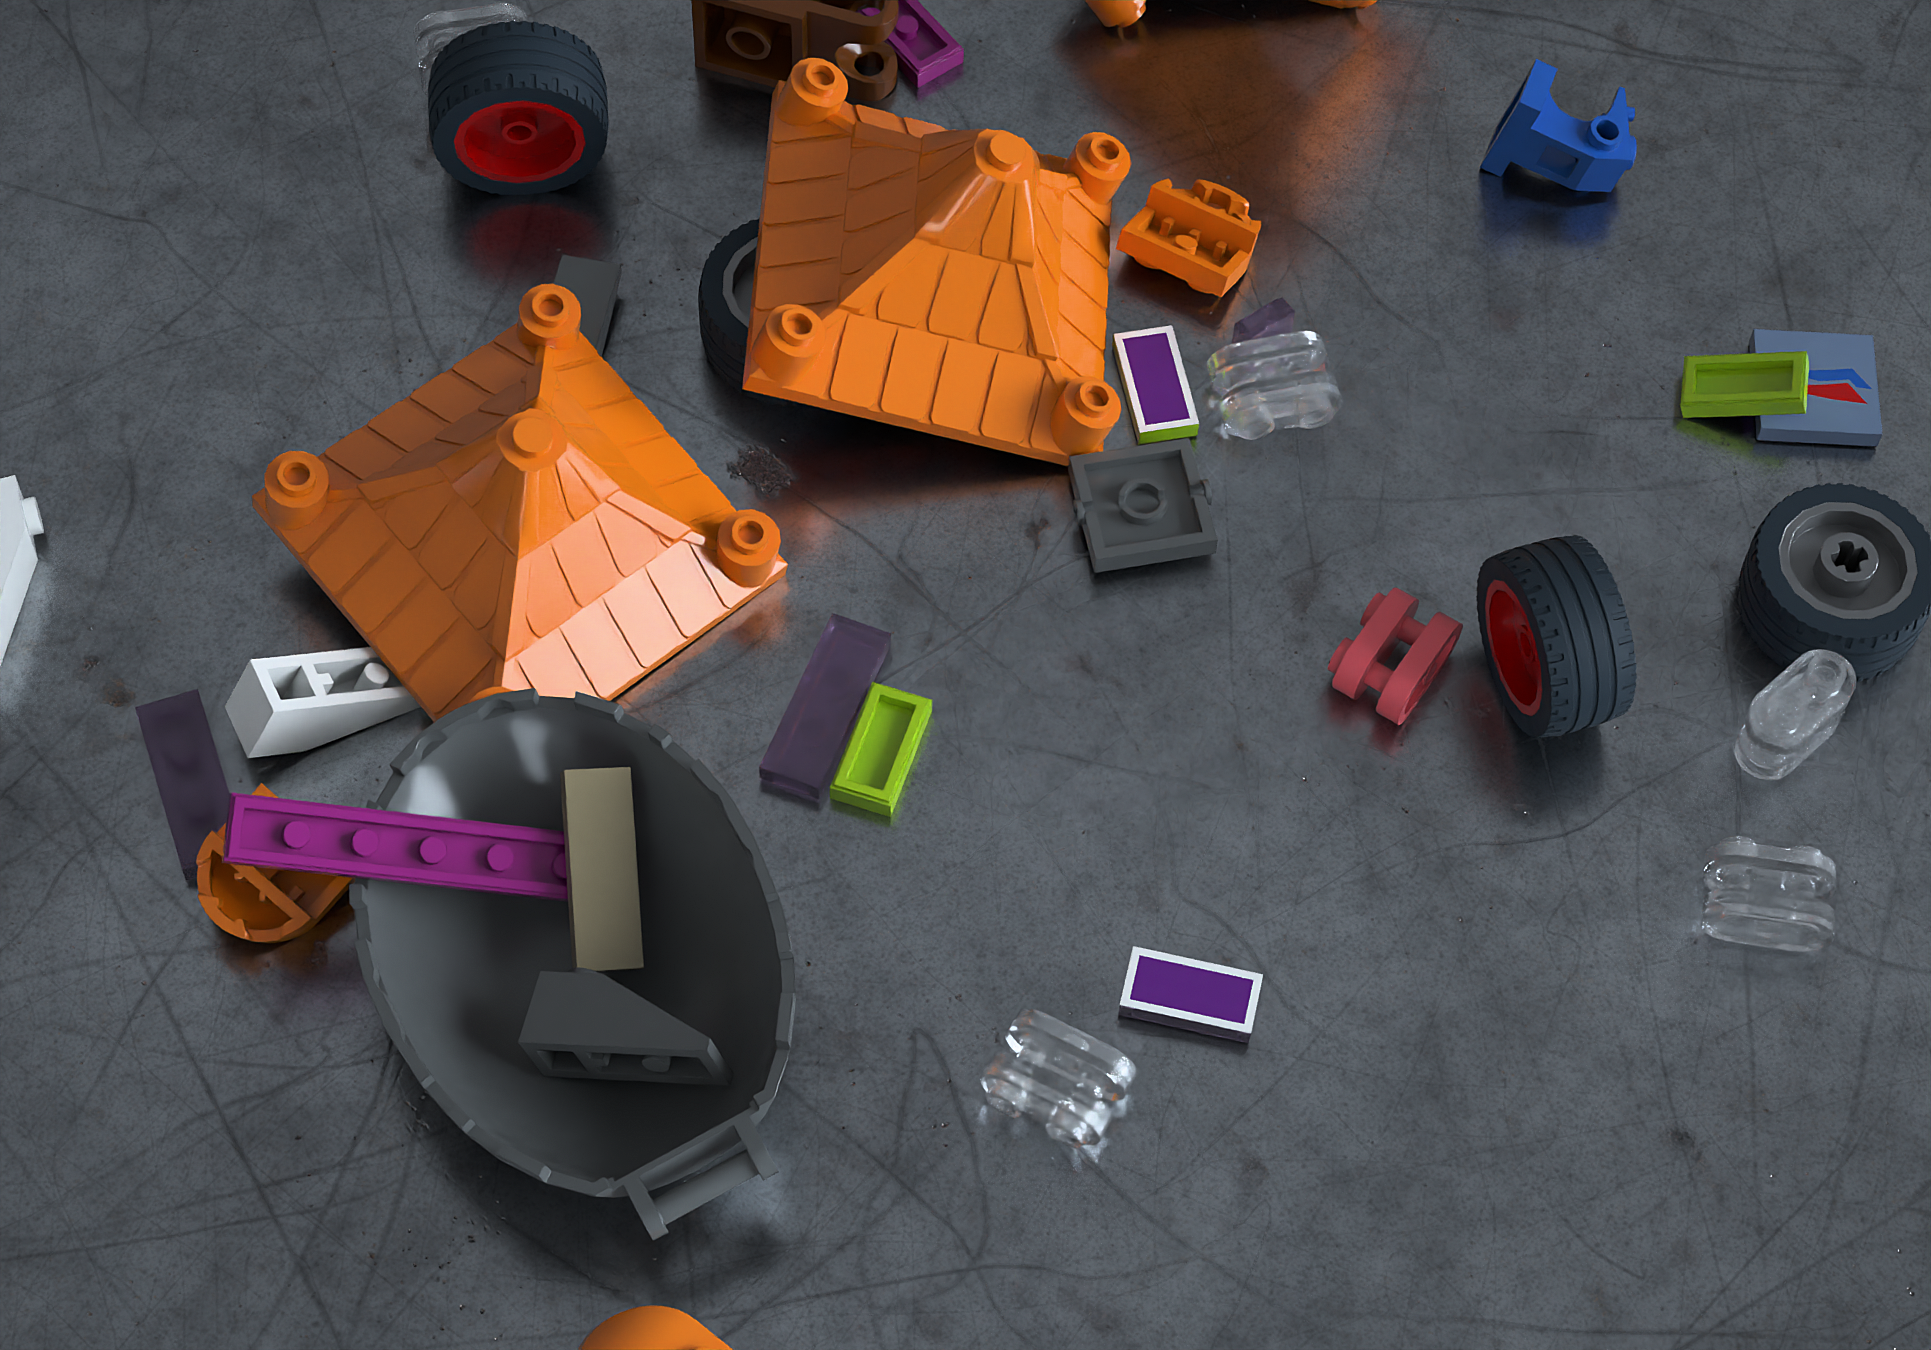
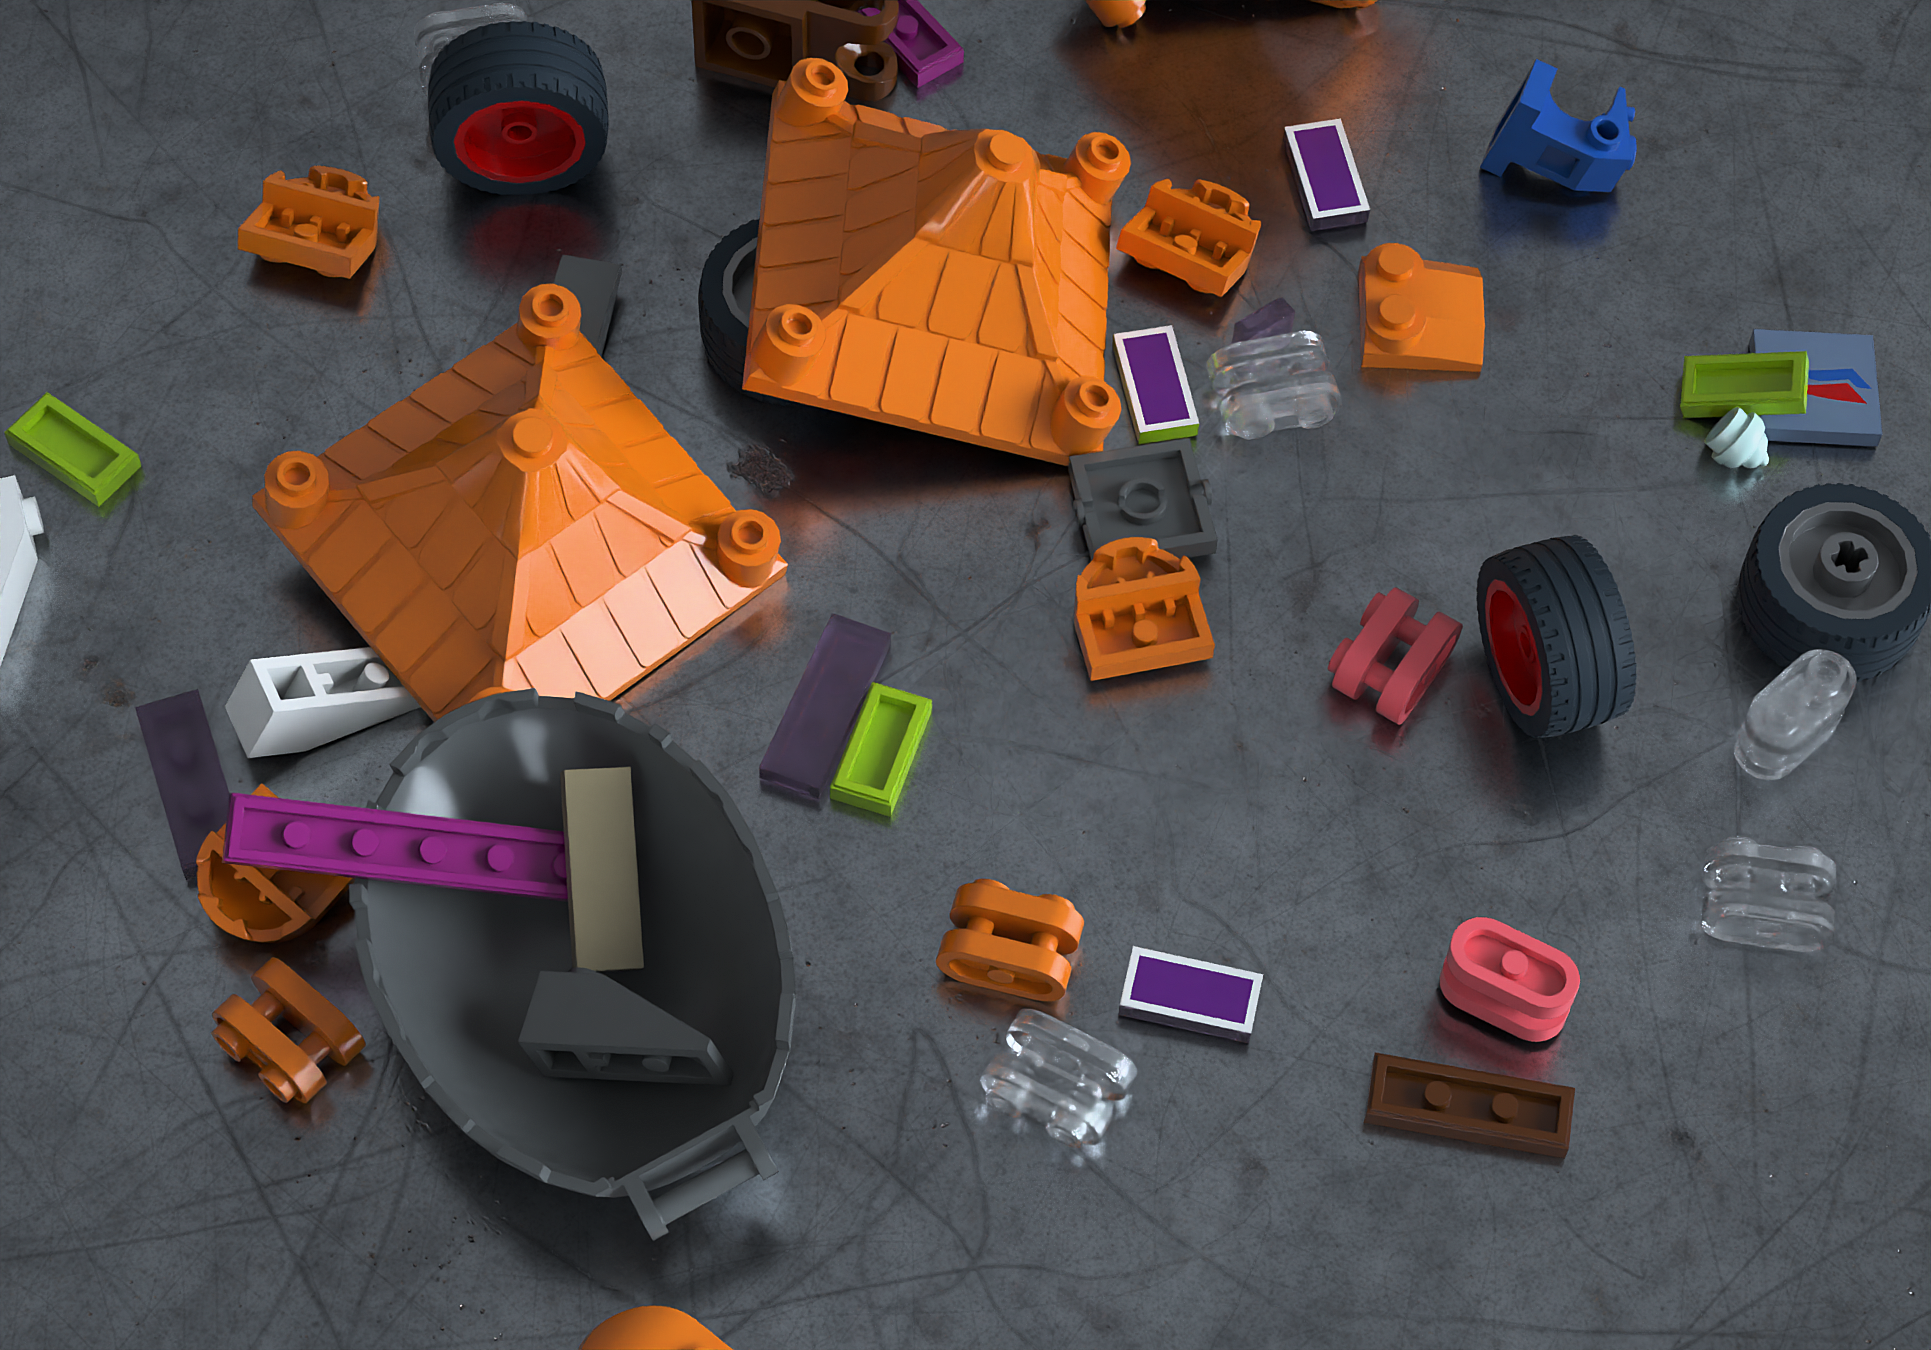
(73, 449): none -> lime tile
(286, 1067): none -> orange brick
(314, 221): none -> orange slope
(1010, 940): none -> orange brick
(1139, 610): none -> orange slope
(1326, 174): none -> tile
(1419, 312): none -> orange slope
(1470, 1105): none -> reddish brown tile
(1509, 979): none -> coral brick
(1739, 440): none -> light aqua plate

